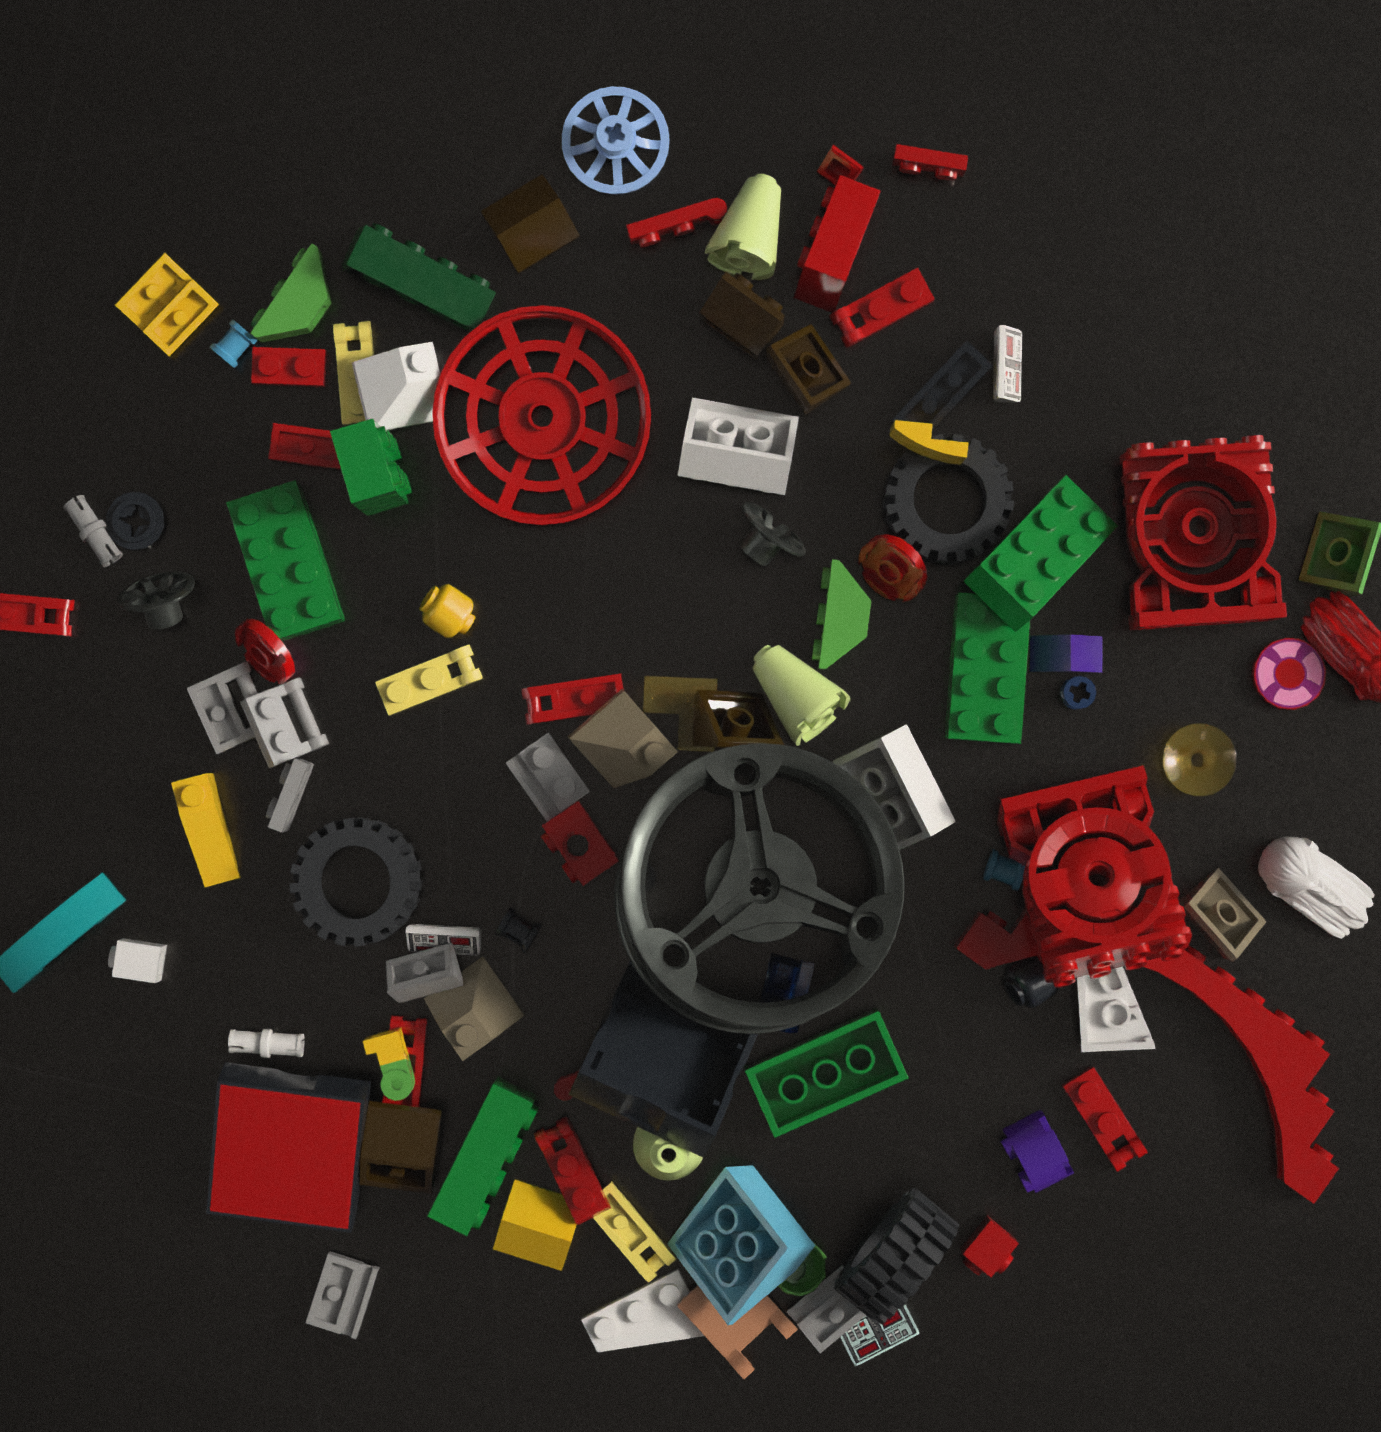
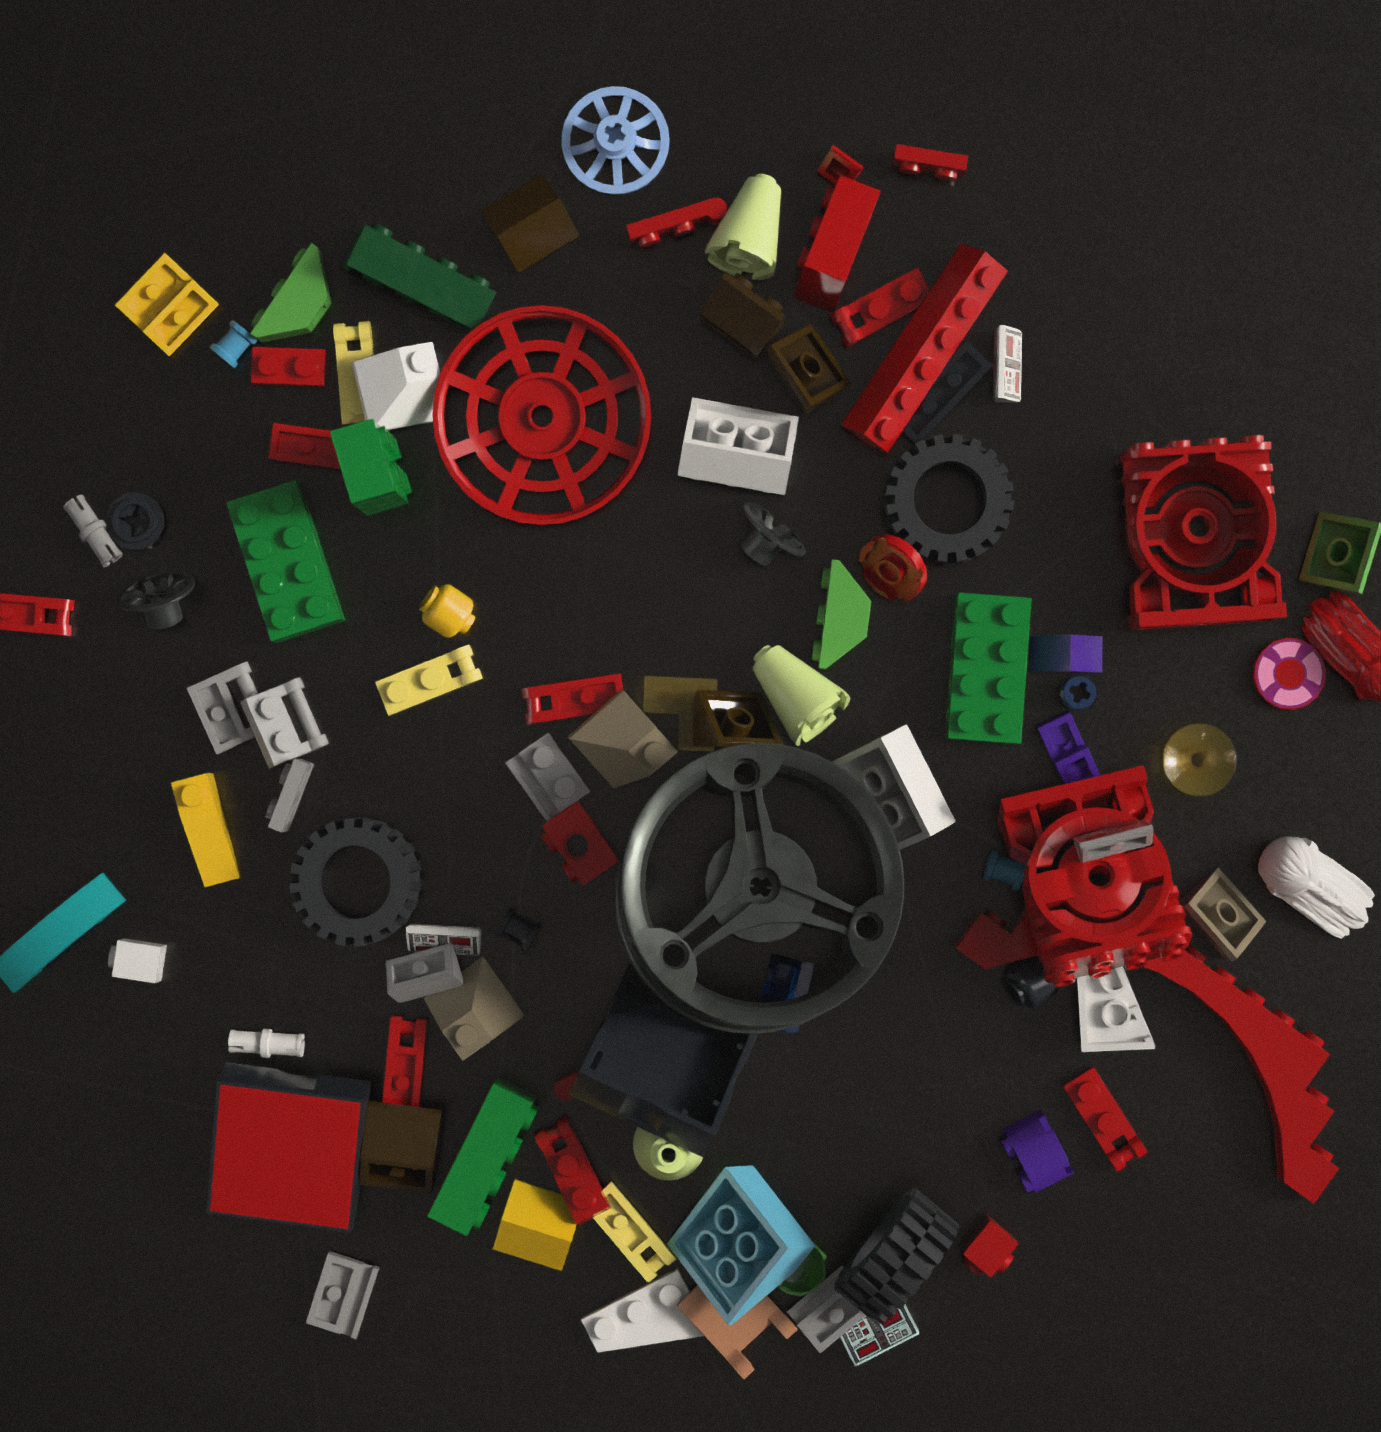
(265, 651): red tile -> none
(394, 1062): leg -> none
(825, 1072): green brick -> none
(918, 439): yellow slope -> none
(924, 347): none -> red brick
(1040, 553): green brick -> none
(1067, 748): none -> dark purple slope
(1114, 840): none -> light grey slope

